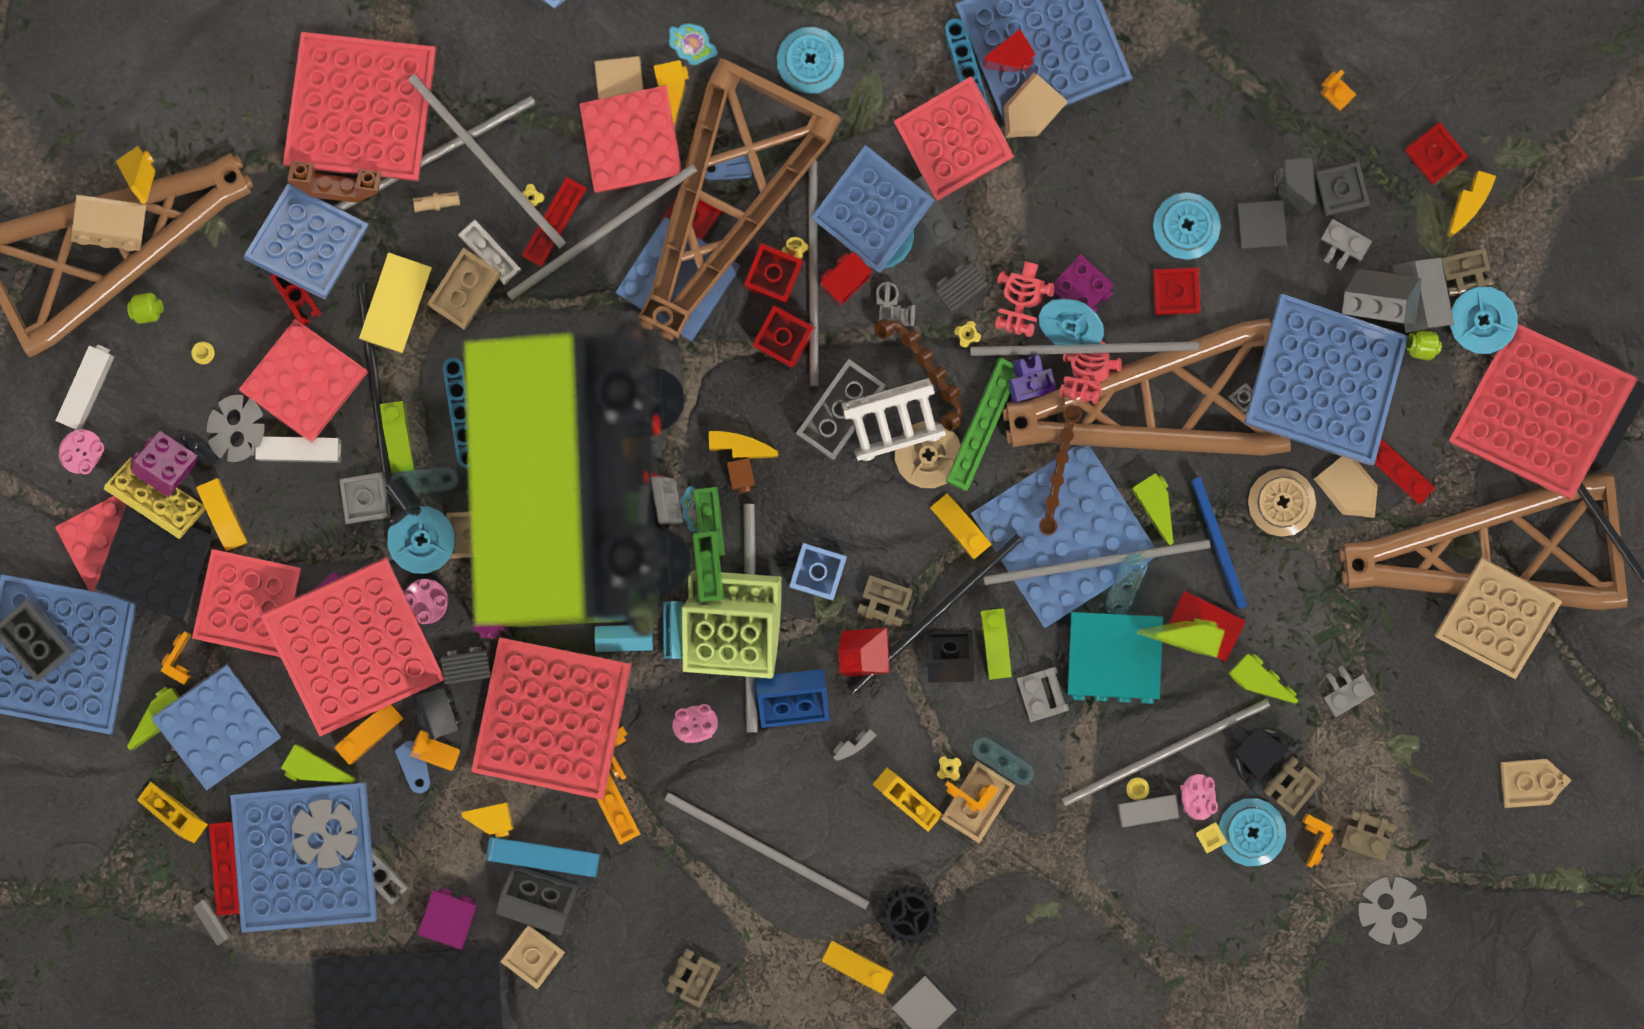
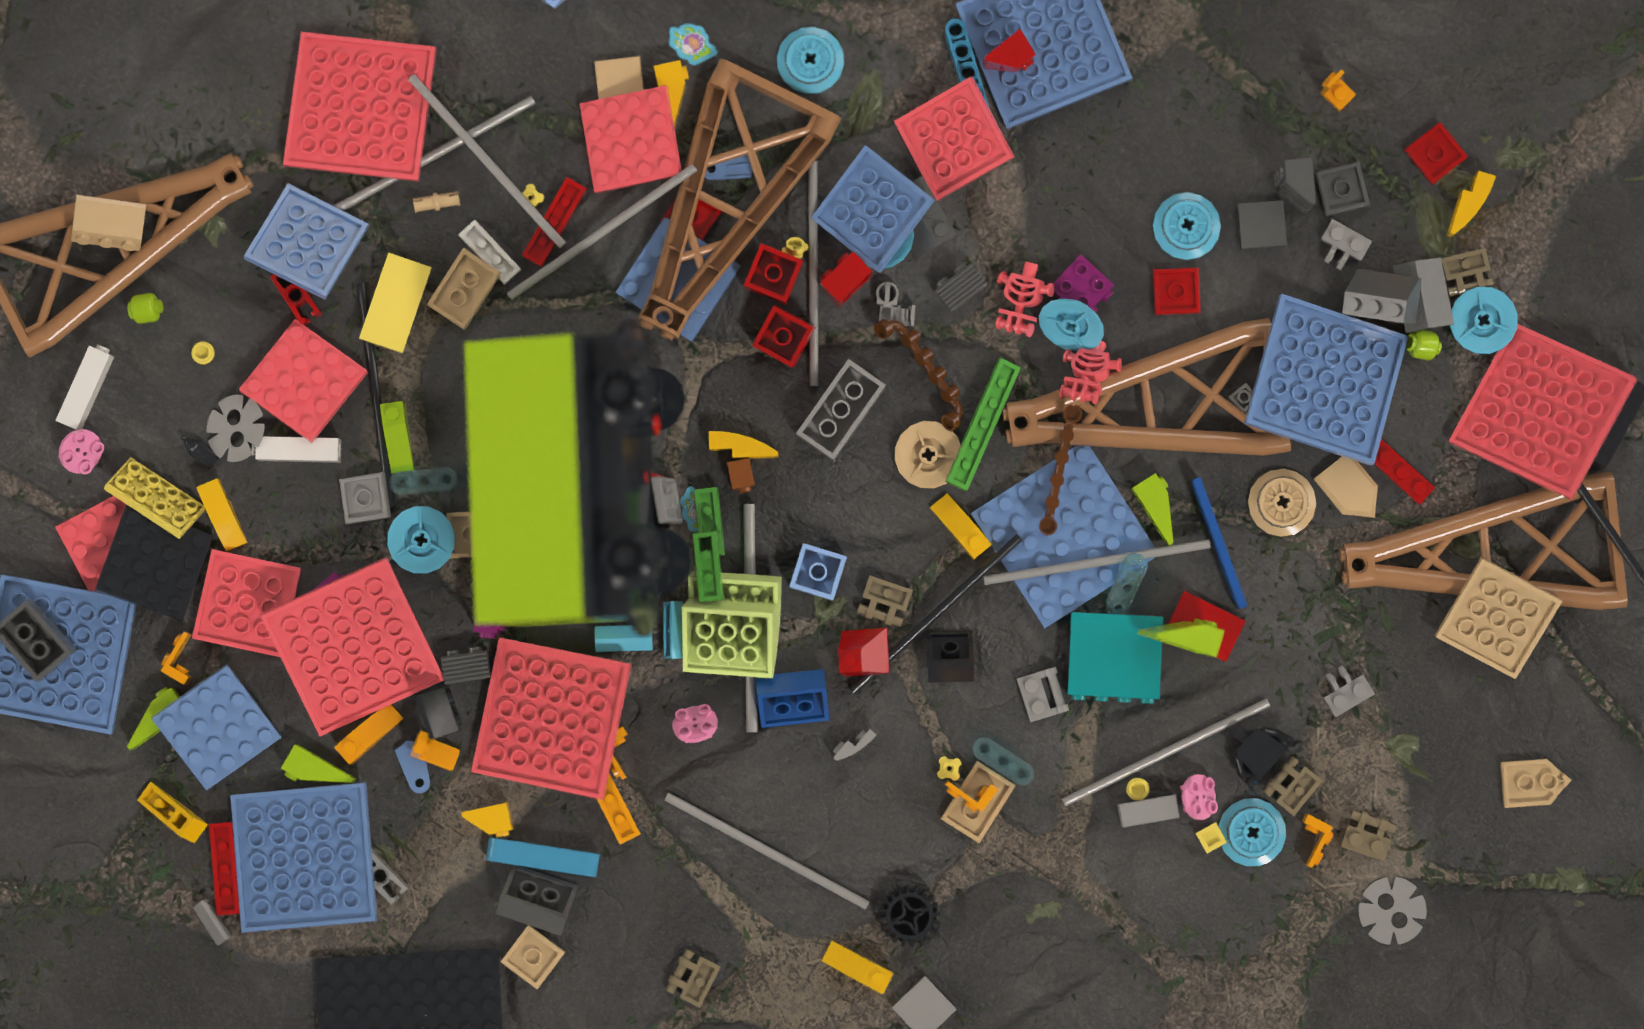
(138, 172): yellow slope -> none
(163, 463): magenta brick -> none
(327, 852): light grey piece -> none
(331, 187): dark orange slope -> none
(404, 498): black piece -> none
(427, 600): bright pink dish -> none
(448, 918): magenta brick -> none
(456, 403): dark azure beam -> none
(899, 398): white fence -> none
(907, 799): yellow slope -> none
(966, 340): light yellow plate -> none
(996, 643): lime slope -> none
(1031, 108): tan tile -> none
(1031, 379): plate -> none
(1085, 348): light grey piece -> none
(1255, 678): lime slope -> none

